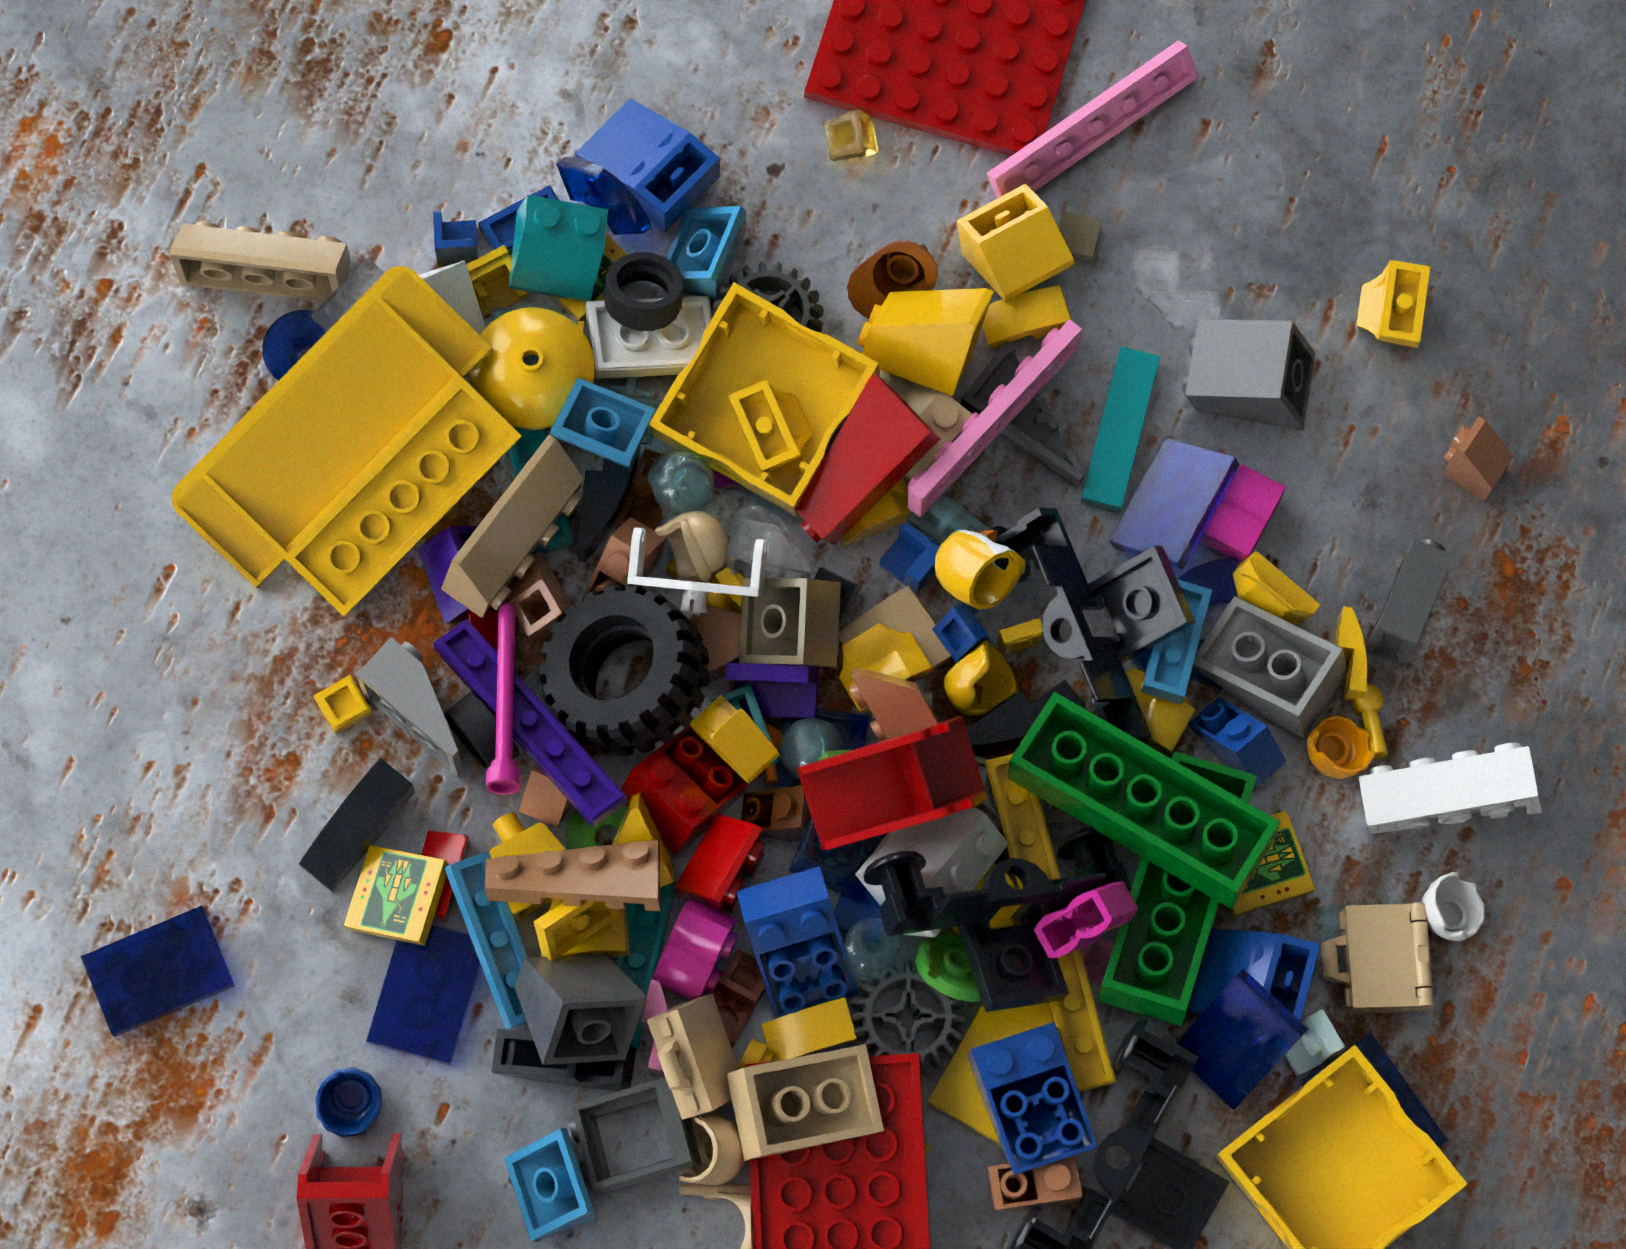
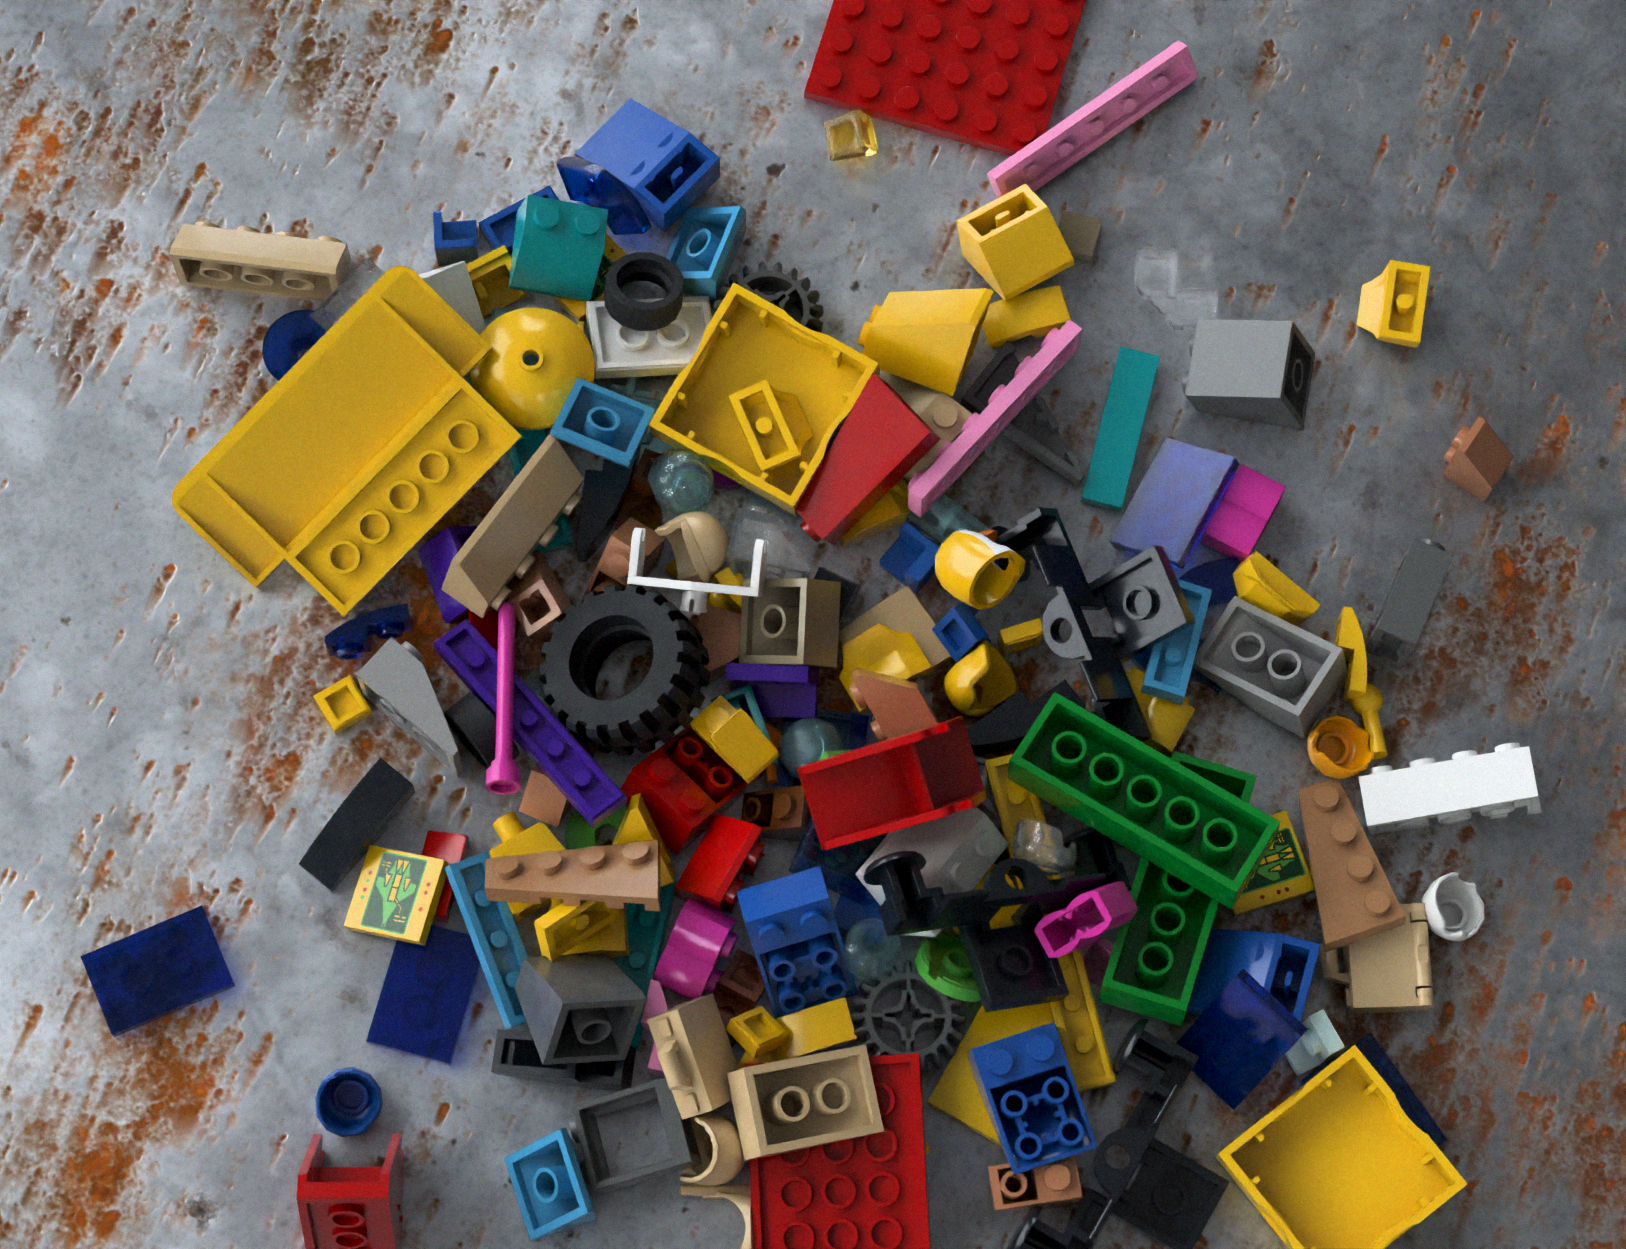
(353, 637): none -> clear blue slope
(757, 1031): none -> yellow tile
(893, 268): dark orange piece -> none
(1043, 846): none -> clear hair
(1238, 740): blue slope -> none
(1347, 876): none -> medium nougat wing

